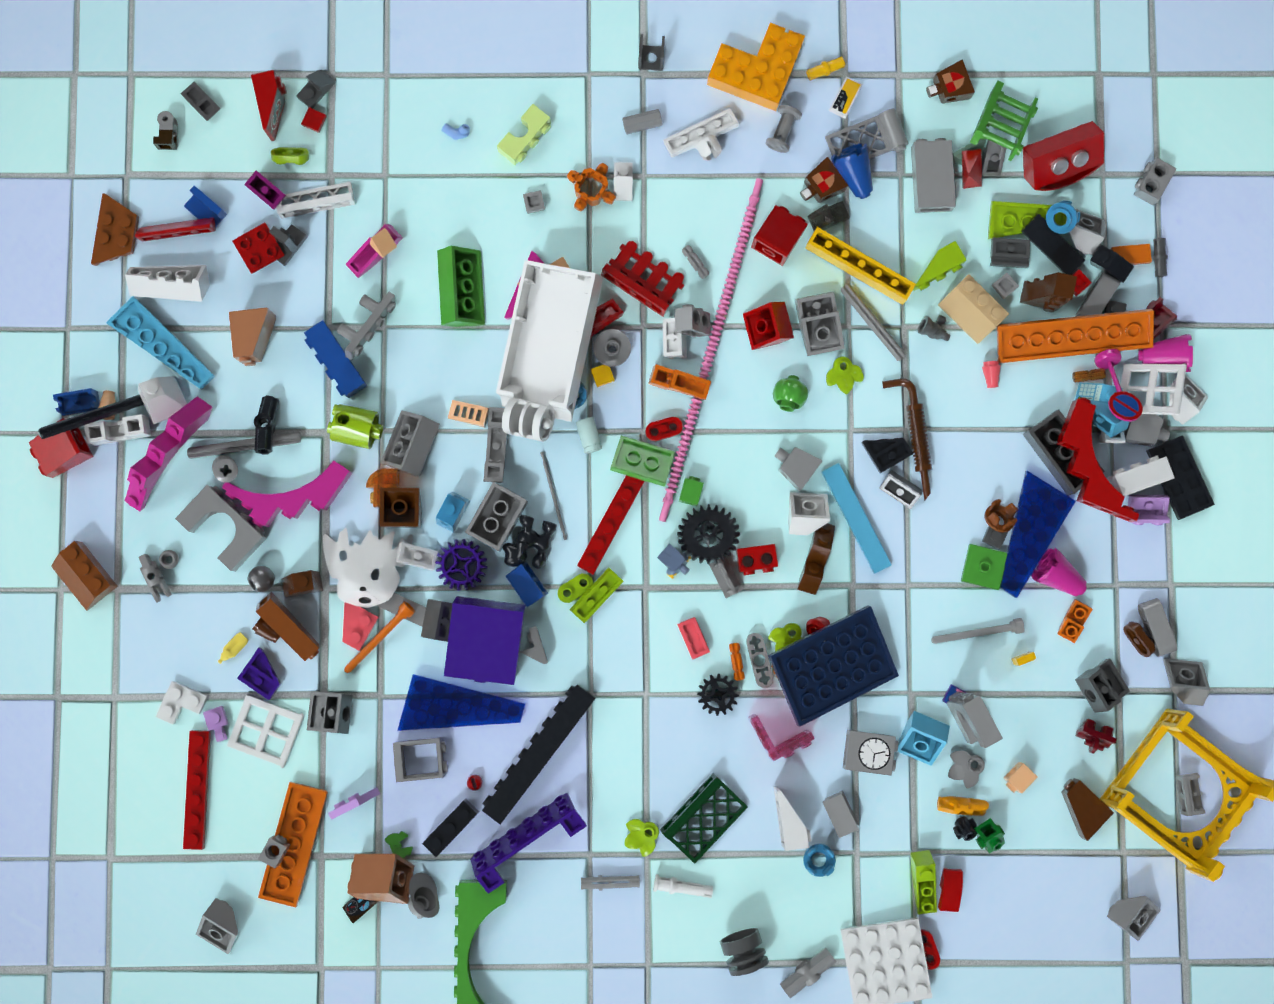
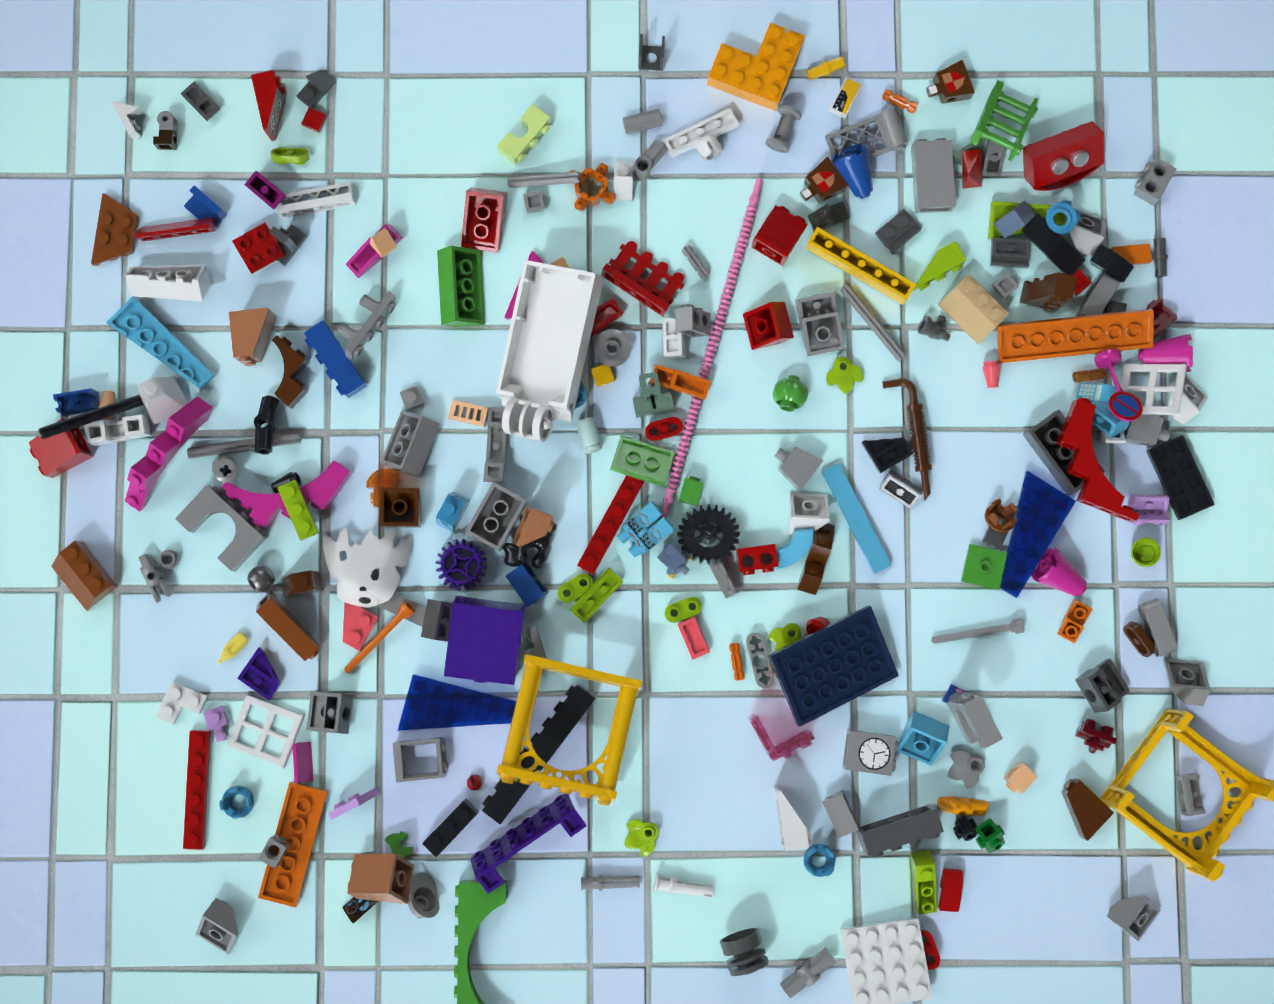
(128, 115): none -> white slope
(226, 802): none -> dark azure piece
(264, 630): reddish brown cone -> none
(285, 479): none -> black cone
(290, 390): none -> reddish brown arch
(298, 510): none -> lime plate
(302, 762): none -> dark pink slope
(354, 426): lime cylinder -> none
(411, 398): none -> light grey plate
(417, 556): white plate -> none
(457, 133): light blue arm -> none
(483, 219): none -> slope
(532, 526): none -> nougat slope
(543, 179): none -> light grey axle
(553, 495): light grey piece -> none
(604, 789): none -> yellow arch
(642, 534): none -> medium azure hips
(650, 159): none -> light grey piece
(652, 399): none -> sand green piece
(683, 609): none -> lime plate
(694, 804): dark green fence -> none
(721, 703): black gear -> none
(796, 548): none -> medium azure tile
(898, 231): none -> dark grey plate
(899, 101): none -> orange axle
(900, 830): none -> dark grey brick
(1014, 219): none -> sand blue slope
(1024, 658): yellow tile -> none
(1141, 476): white wedge -> none
(1145, 552): none -> lime hair

